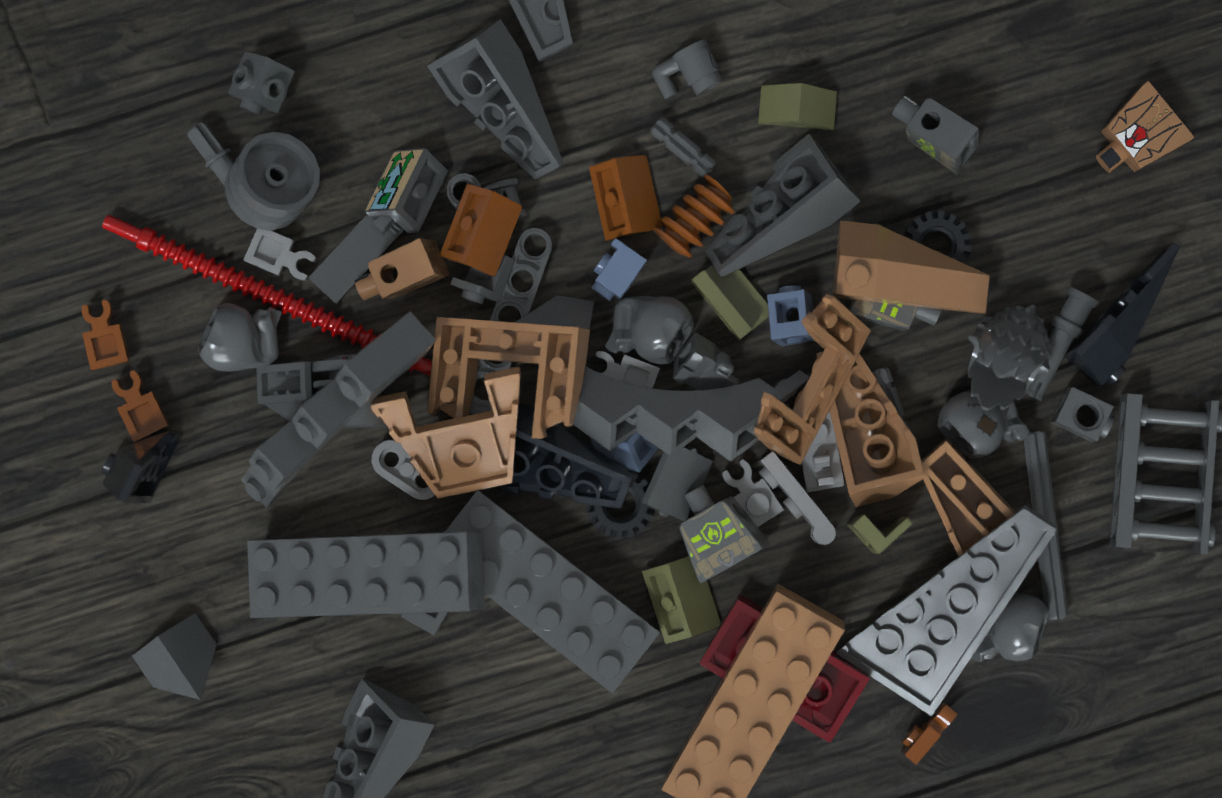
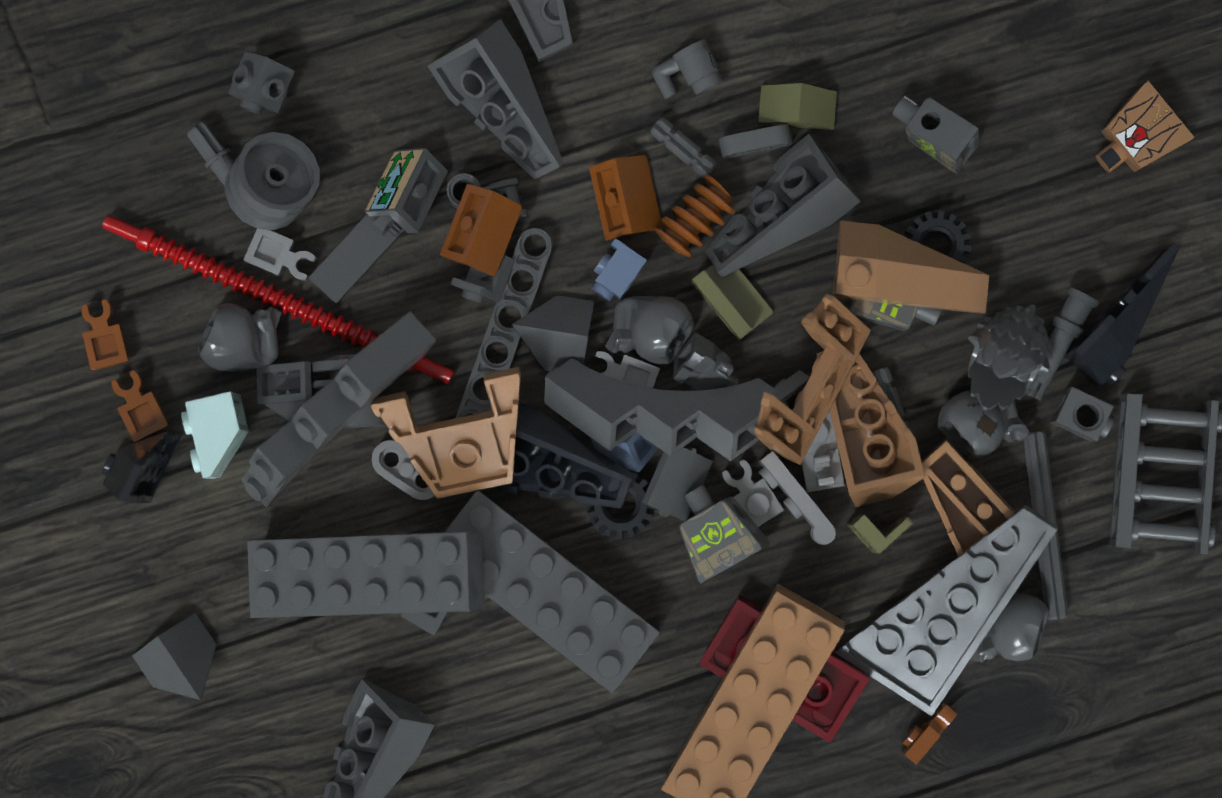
(217, 431): none -> light aqua slope
(416, 266): medium nougat torso -> none
(557, 350): medium nougat wedge -> none
(680, 601): olive panel -> none
(755, 141): none -> dark grey beam
(780, 308): sand blue brick -> none

